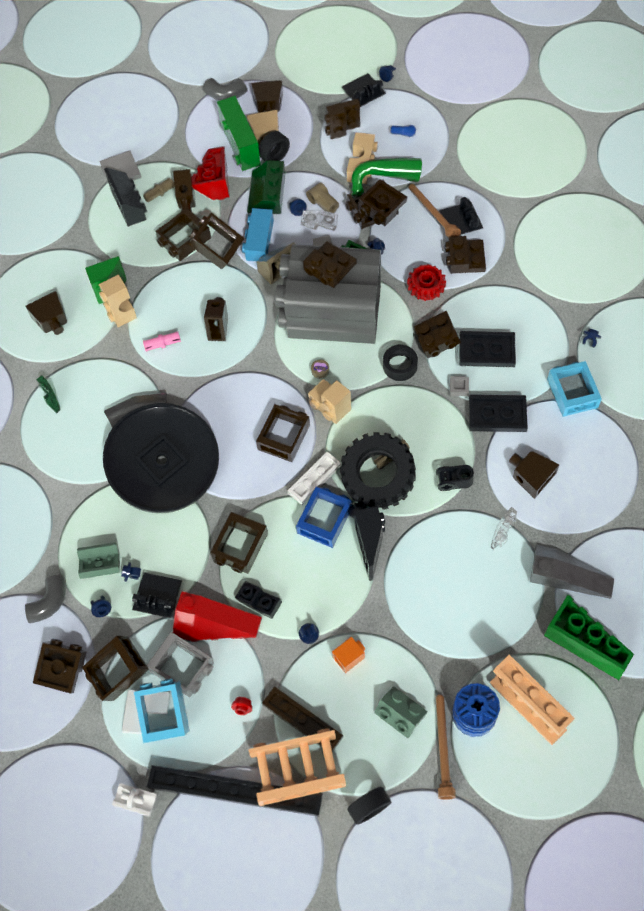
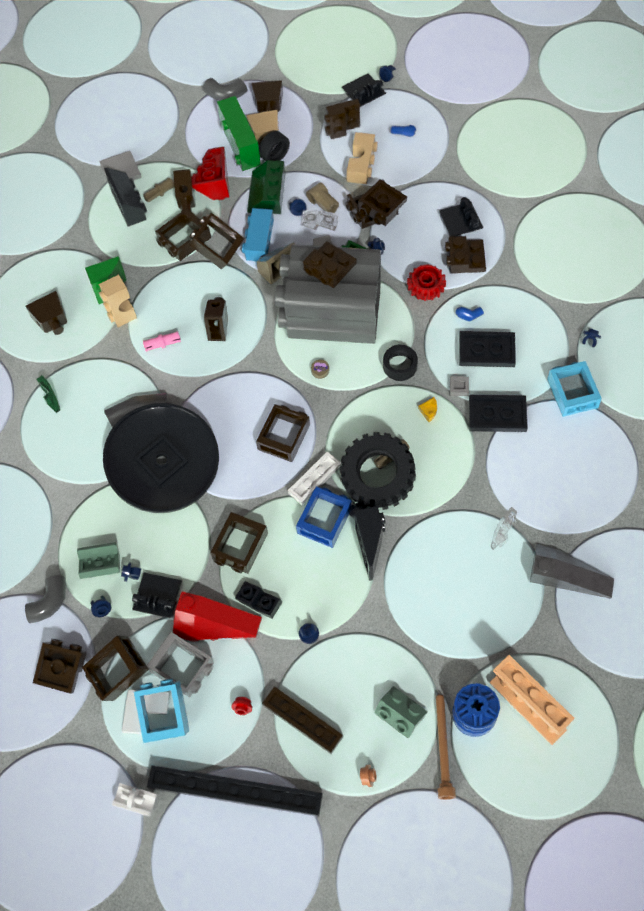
(290, 789): light nougat fence -> none
(331, 400): tan brick -> none
(349, 654): orange brick -> none
(368, 775): none -> nougat plate
(369, 805): black tyre -> none
(398, 168): green animal -> none
(429, 409): none -> yellow tile
(437, 334): dark brown plate -> none
(450, 229): medium nougat piece -> none
(453, 477): black piece -> none
(467, 314): none -> blue arm
(533, 472): dark brown torso -> none
(587, 639): green wedge -> none

